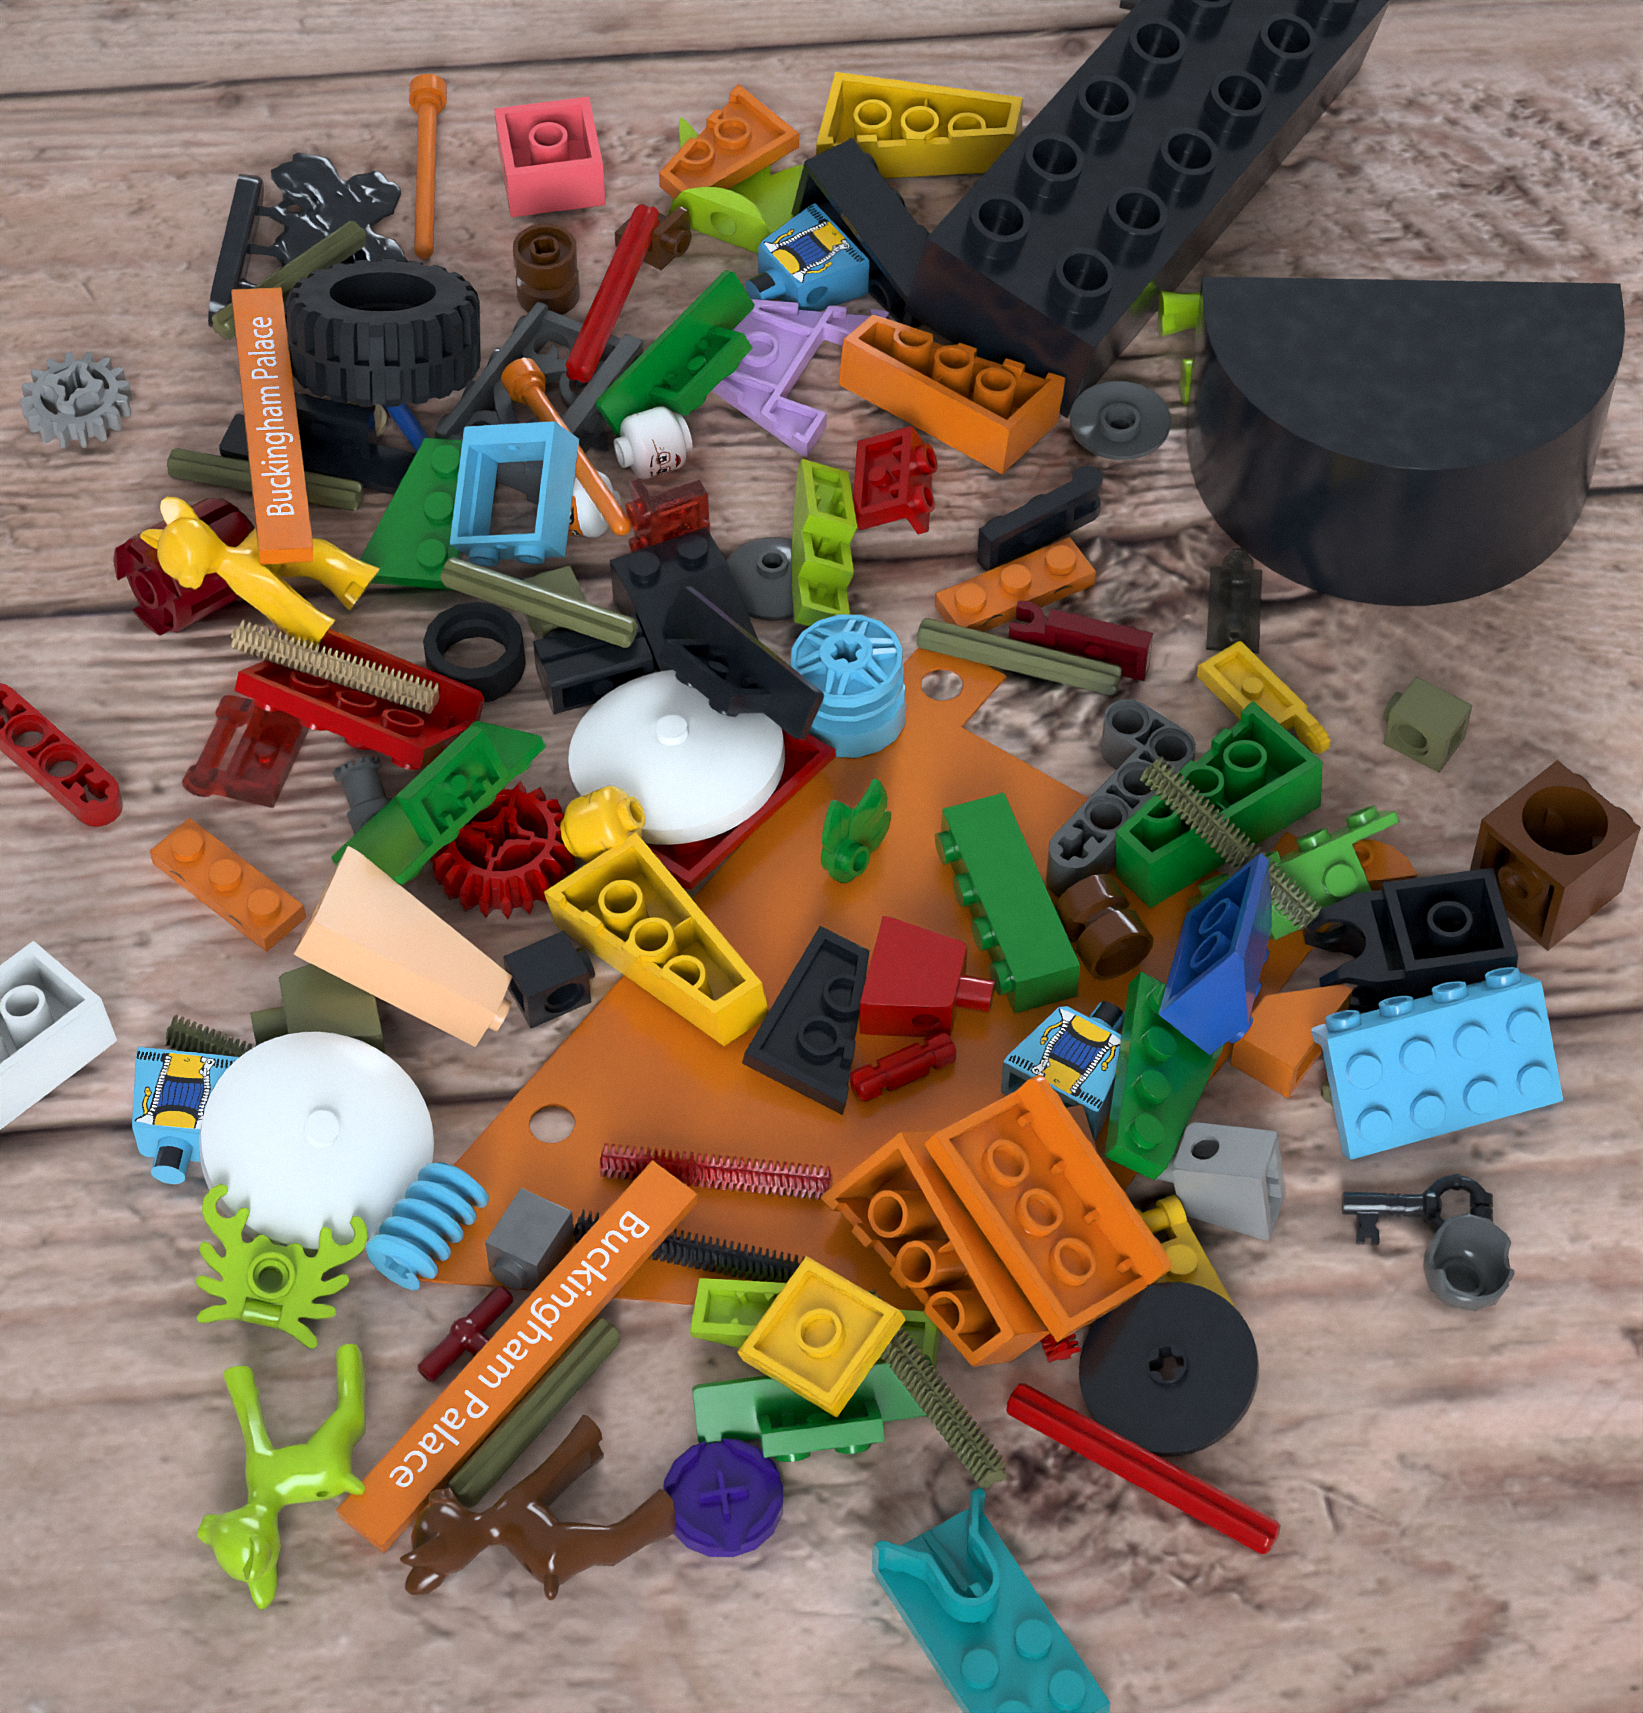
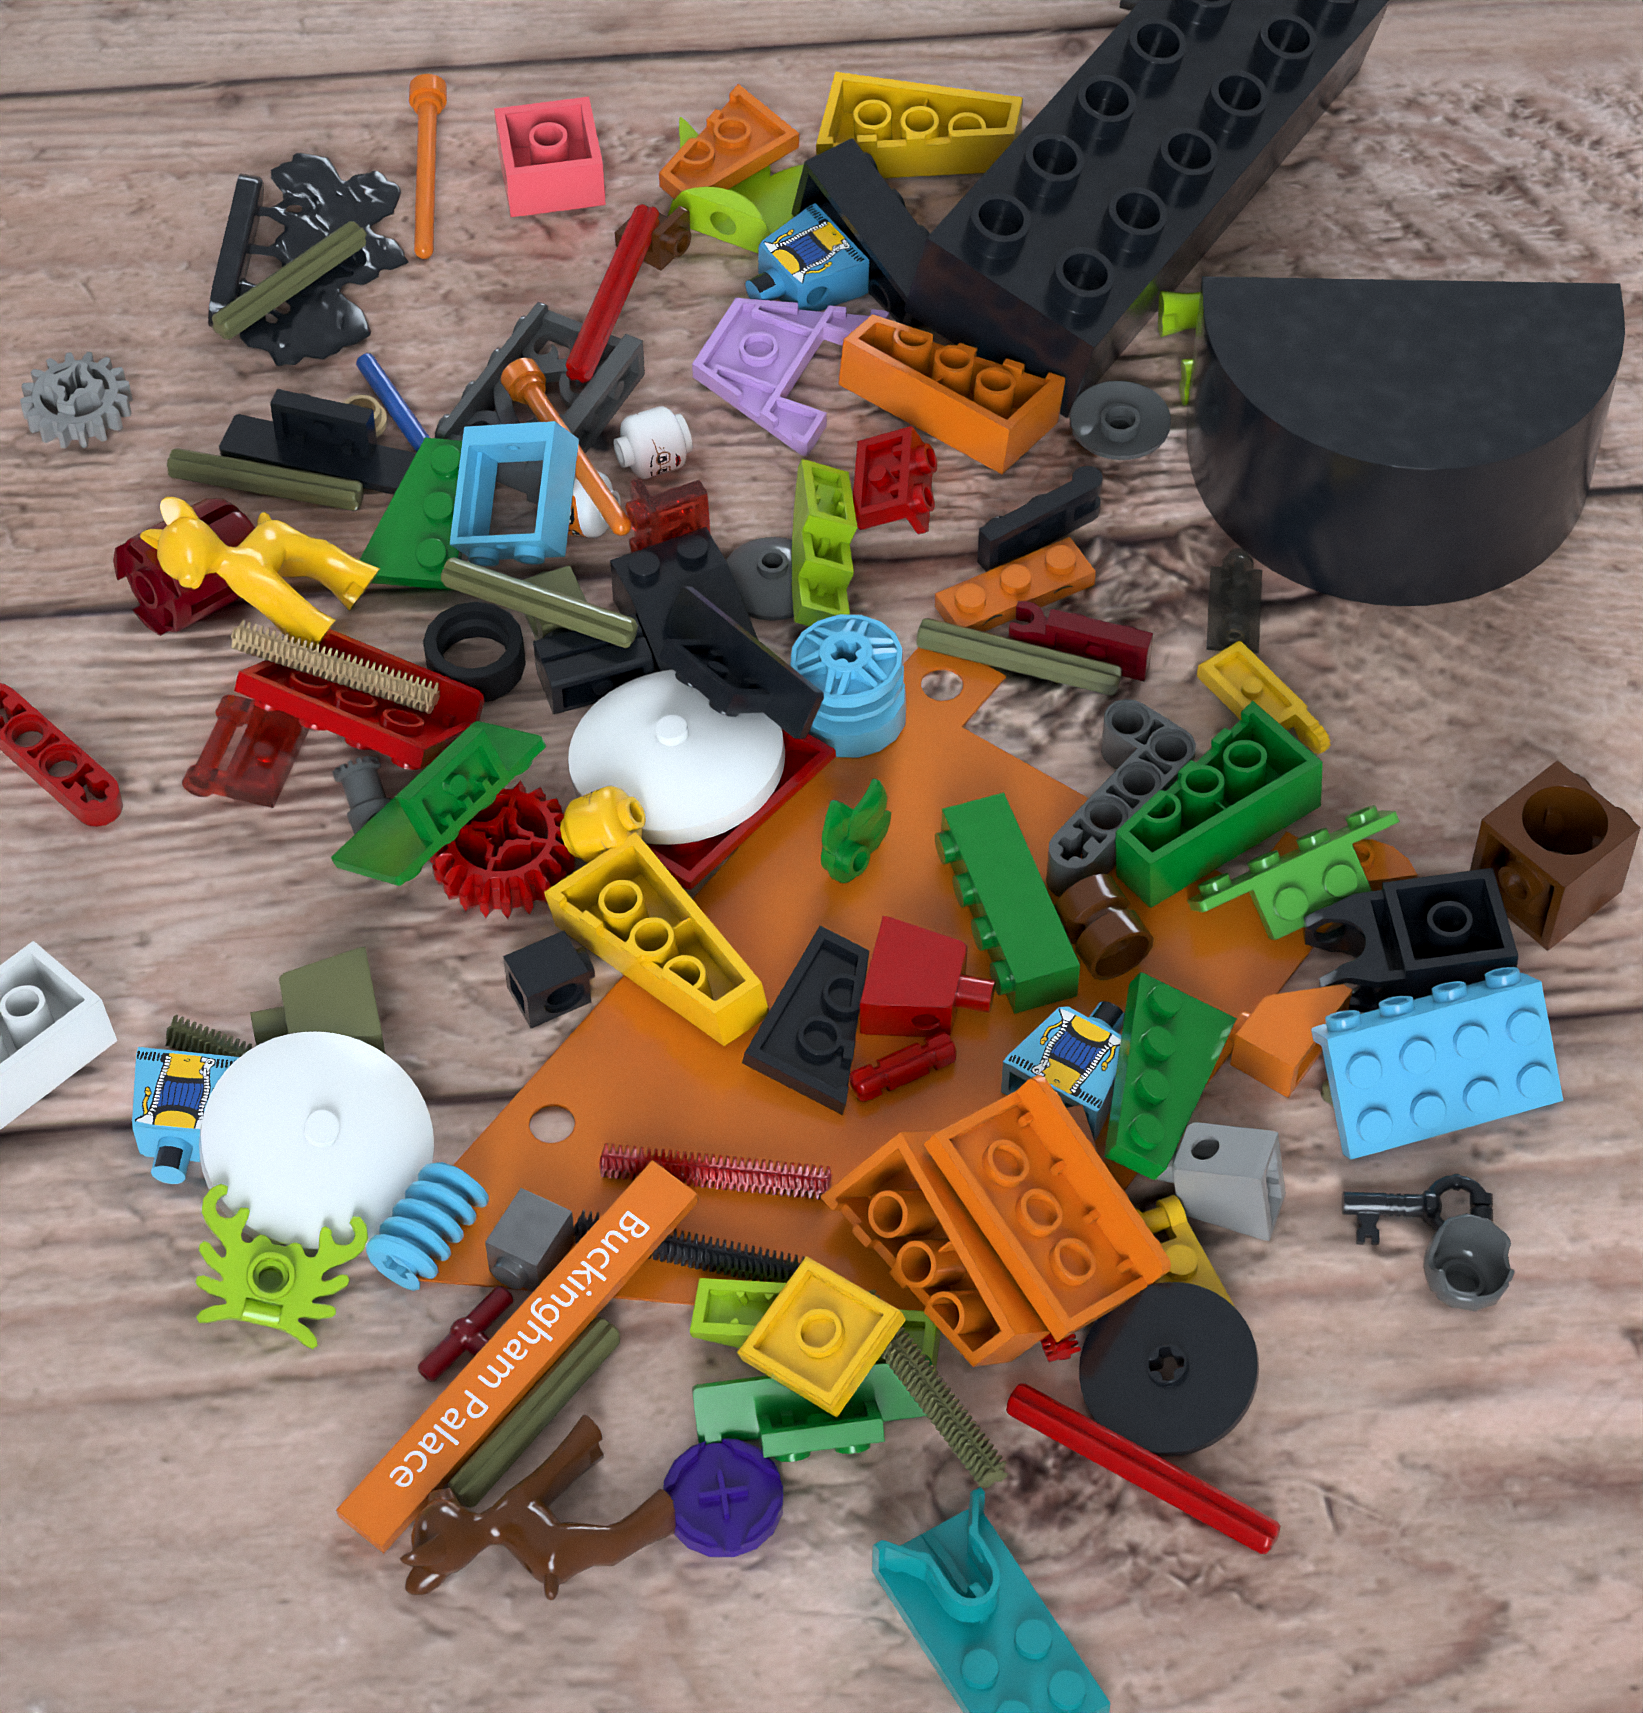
(228, 884): orange plate -> none
(249, 1537): lime animal -> none
(271, 427): orange tile -> none
(383, 332): black tyre -> none
(403, 952): light nougat slope -> none
(546, 268): reddish brown wheel -> none
(685, 358): green bracket -> none
(1221, 960): blue slope -> none
(1228, 841): olive axle -> none
(1426, 723): olive brick -> none

